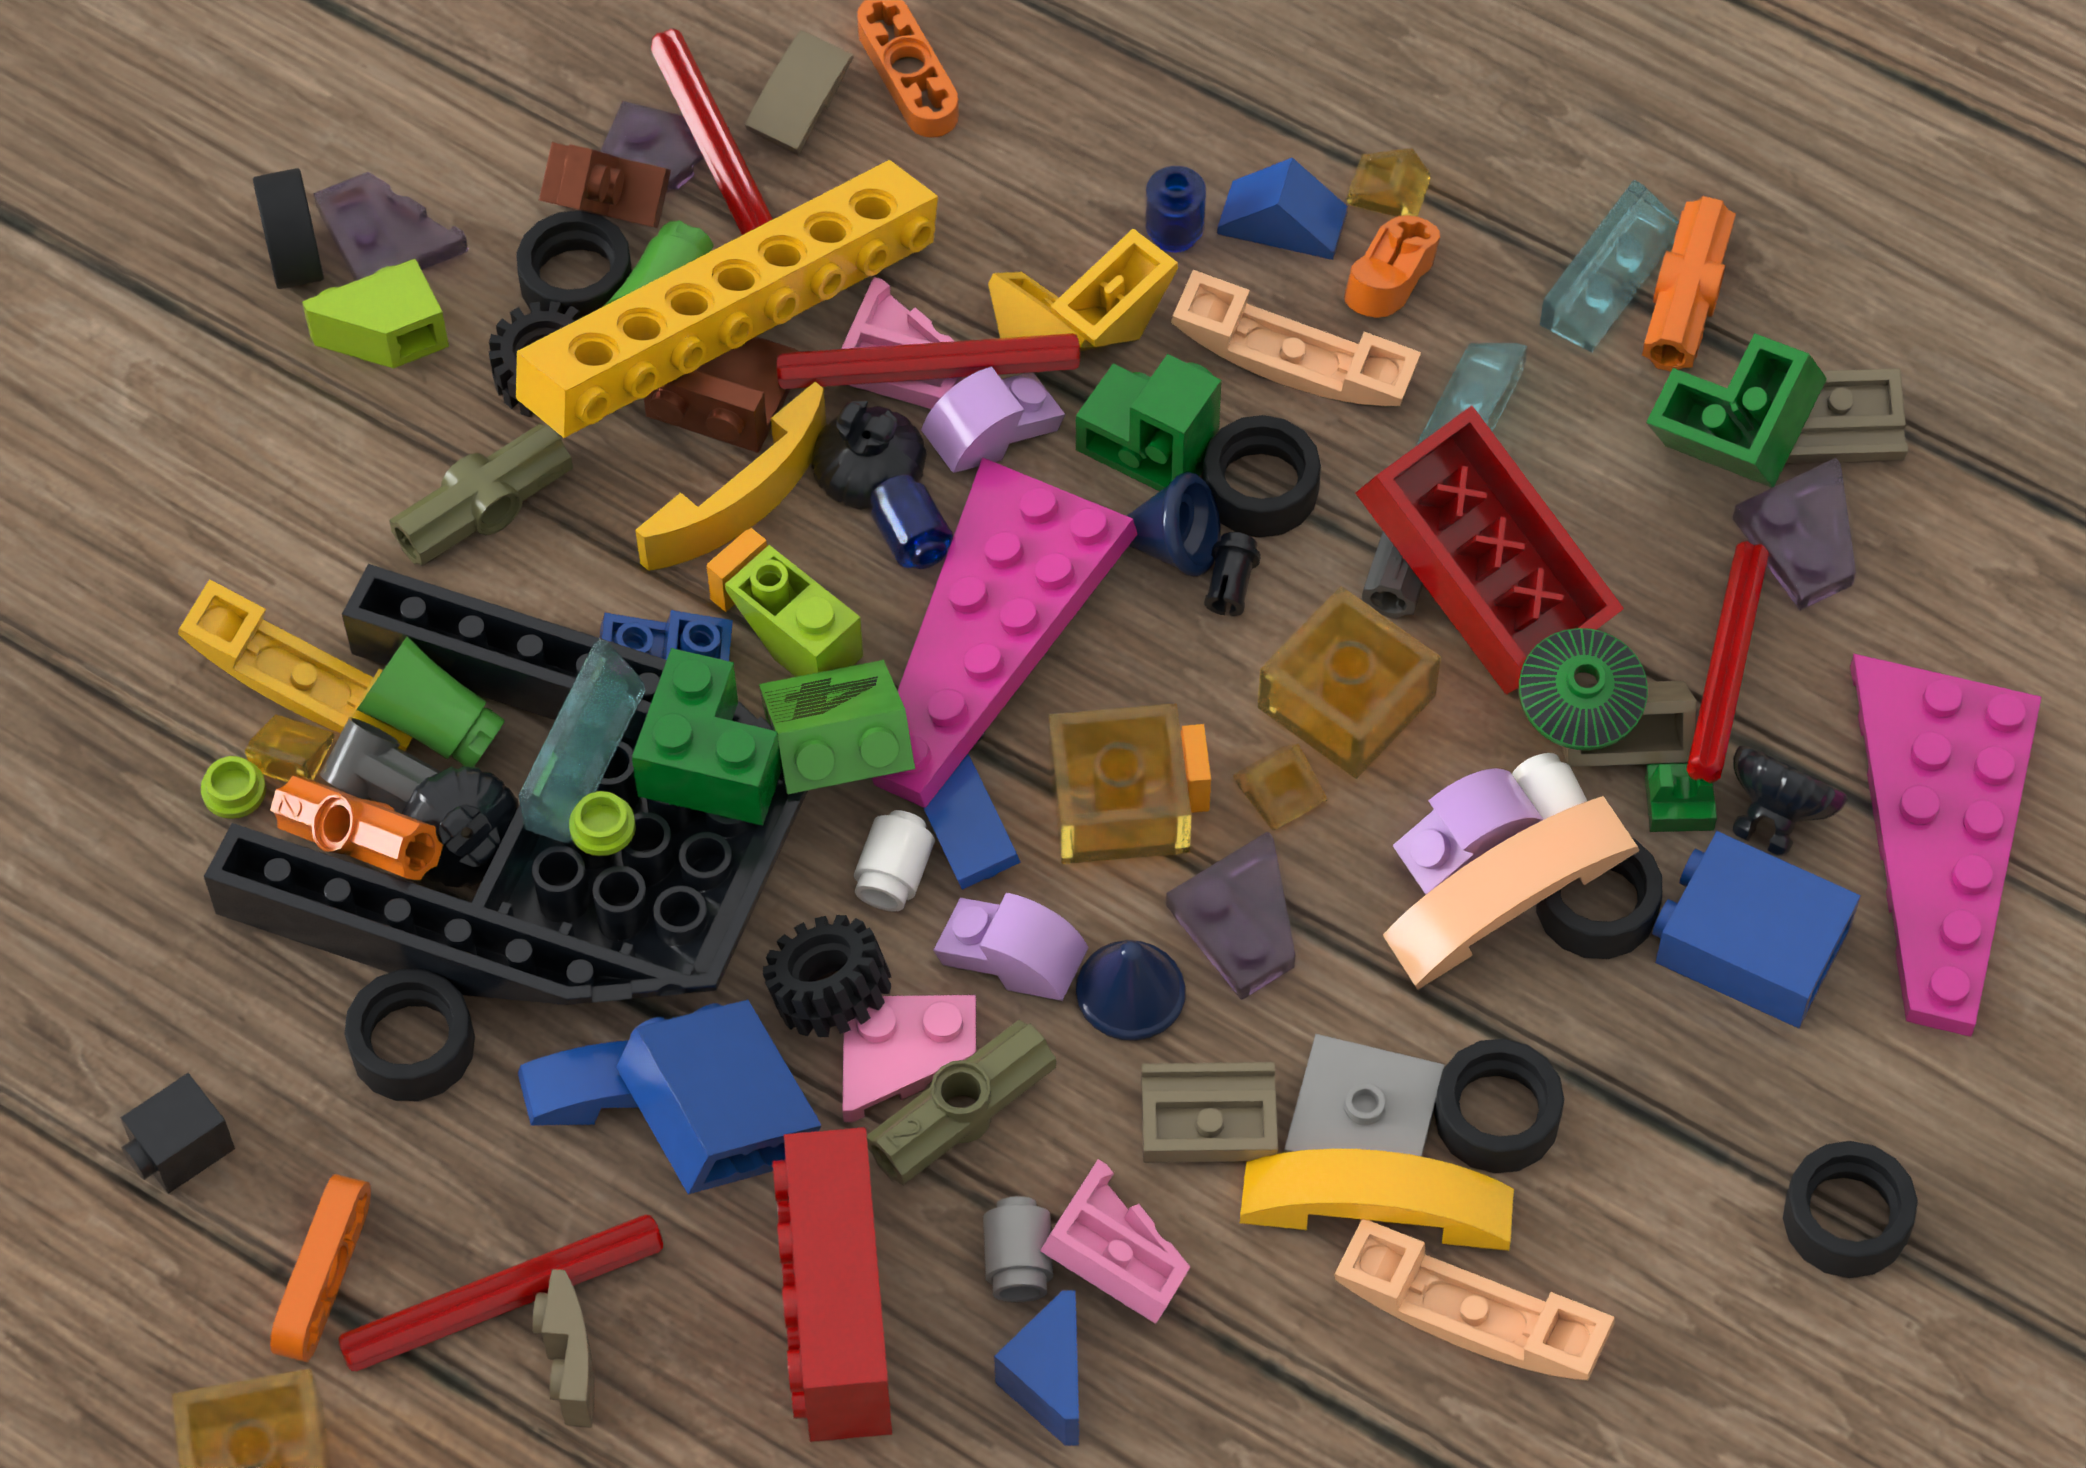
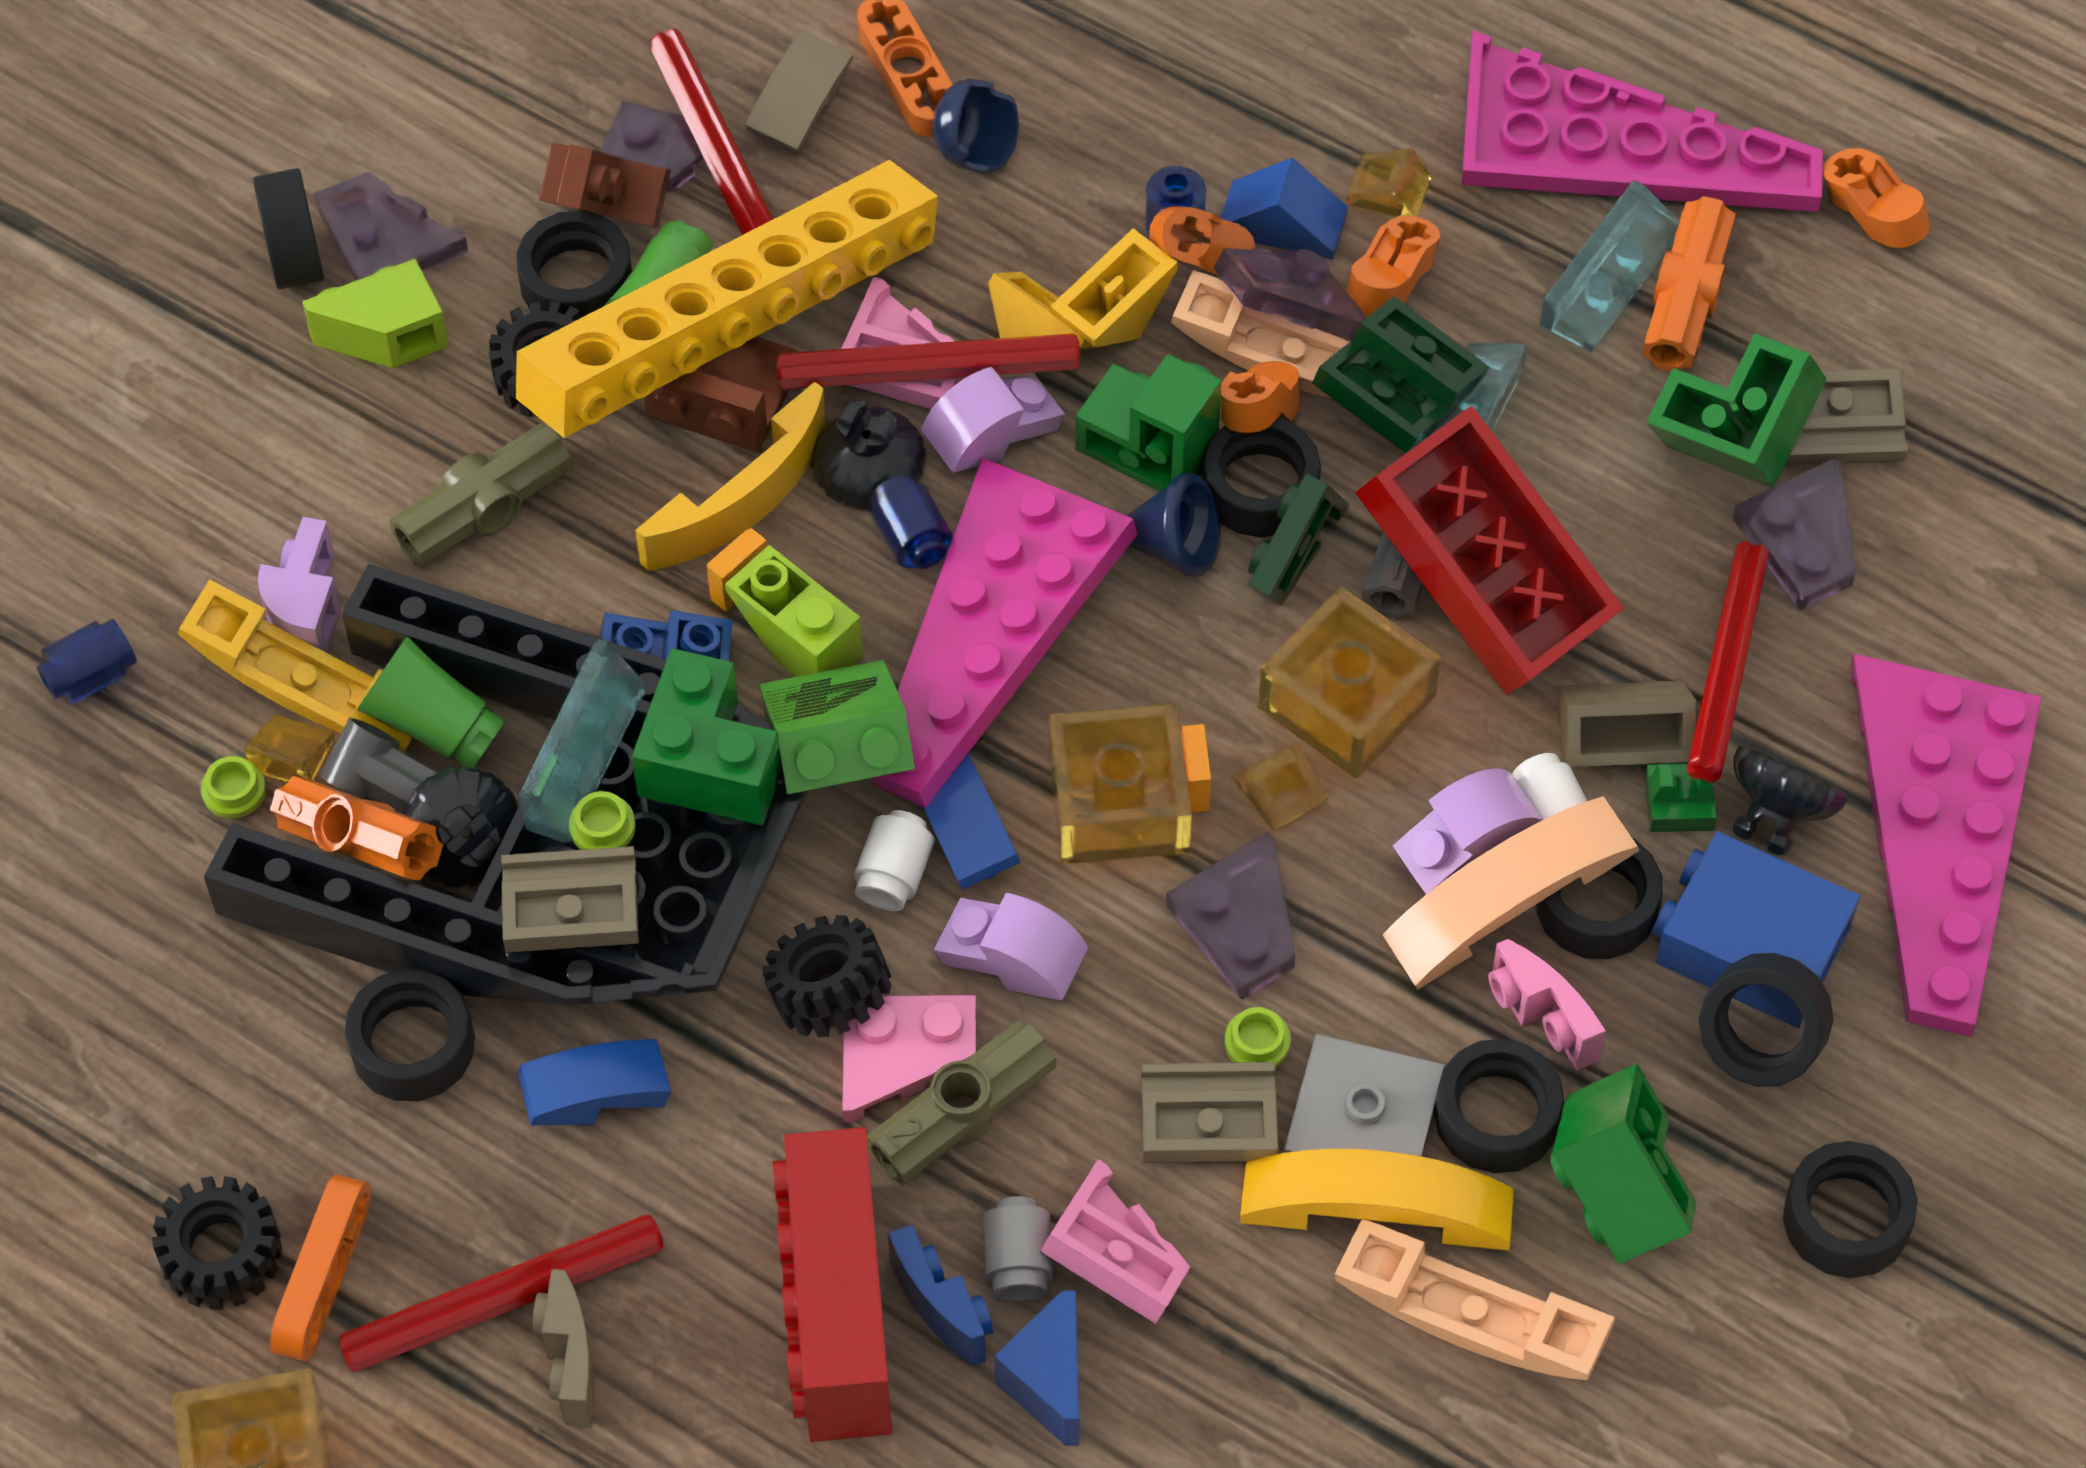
(86, 661): none -> clear blue brick
(175, 1134): black brick -> none
(211, 1207): none -> black tyre
(300, 592): none -> lavender brick
(569, 899): none -> dark tan plate
(715, 1093): blue brick -> none
(941, 1303): none -> blue slope
(976, 126): none -> dark blue hair
(1130, 990): dark blue hat -> none
(1179, 228): none -> orange piece
(1234, 561): black pin -> none
(1257, 1037): none -> lime plate
(1260, 396): none -> orange piece
(1289, 286): none -> wing
(1303, 512): none -> dark green wing
(1400, 375): none -> dark green slope
(1540, 992): none -> bright pink slope
(1580, 715): dish -> none
(1597, 134): none -> dark pink wing
(1618, 1165): none -> green brick
(1736, 1056): none -> black tyre
(1876, 198): none -> orange piece

